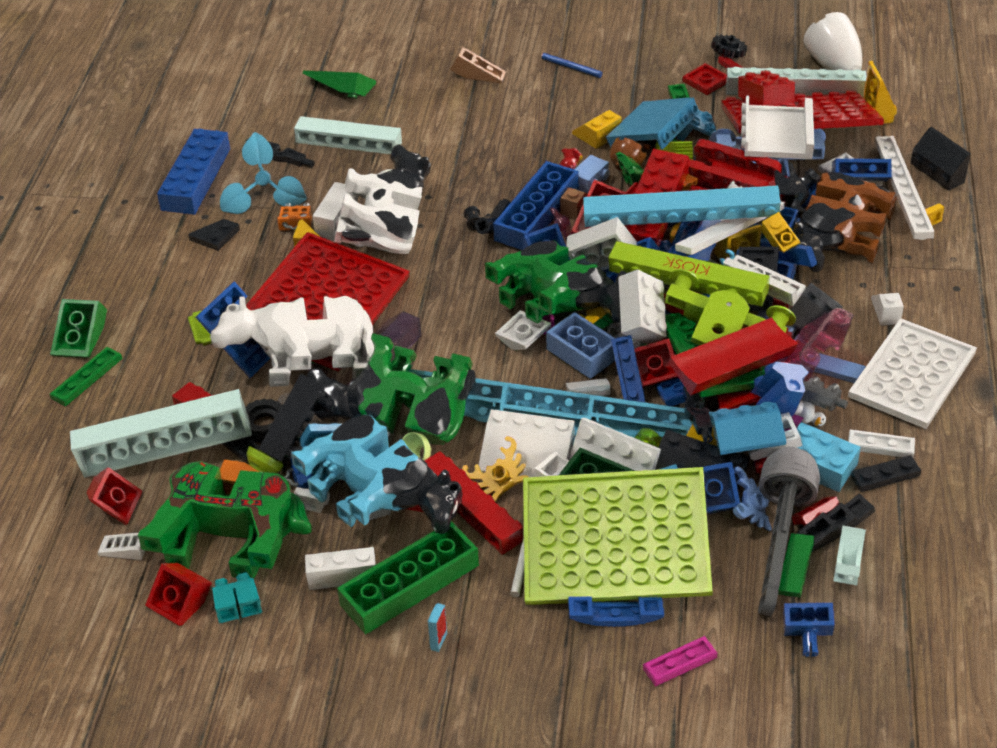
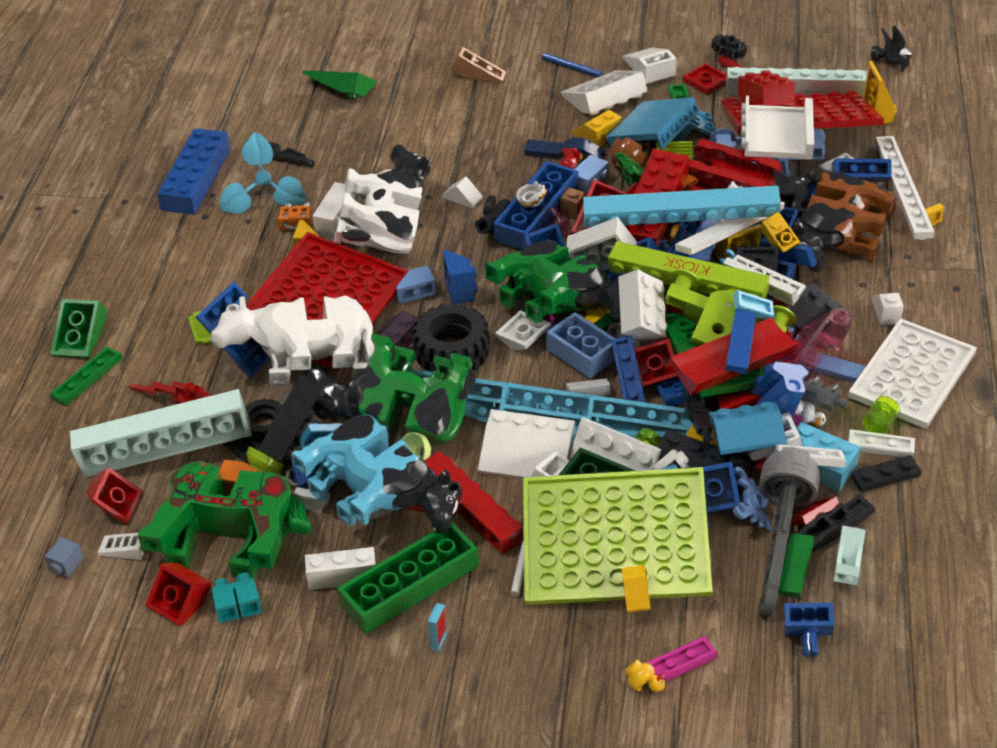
(64, 557): none -> sand blue brick
(188, 388): none -> red piece
(215, 234): black wing -> none
(347, 135): light aqua brick -> none
(416, 285): none -> medium blue slope
(451, 322): none -> black tyre
(459, 277): none -> blue slope
(463, 193): none -> white slope
(468, 214): black bush -> none
(489, 205): none -> black tile
(502, 474): yellow animal -> none
(531, 195): none -> white hair
(554, 150): none -> dark blue piece
(606, 91): none -> white slope
(615, 613): blue slope -> none
(636, 588): none -> yellow slope
(641, 673): none -> yellow animal
(654, 63): none -> white slope
(671, 458): none -> white bracket
(740, 341): none -> blue tile
(752, 303): none -> medium azure tile
(822, 456): none -> white tile
(834, 43): white cylinder -> none
(881, 415): none -> clear neon green wheel
(895, 49): none -> black animal
(941, 159): black slope -> none

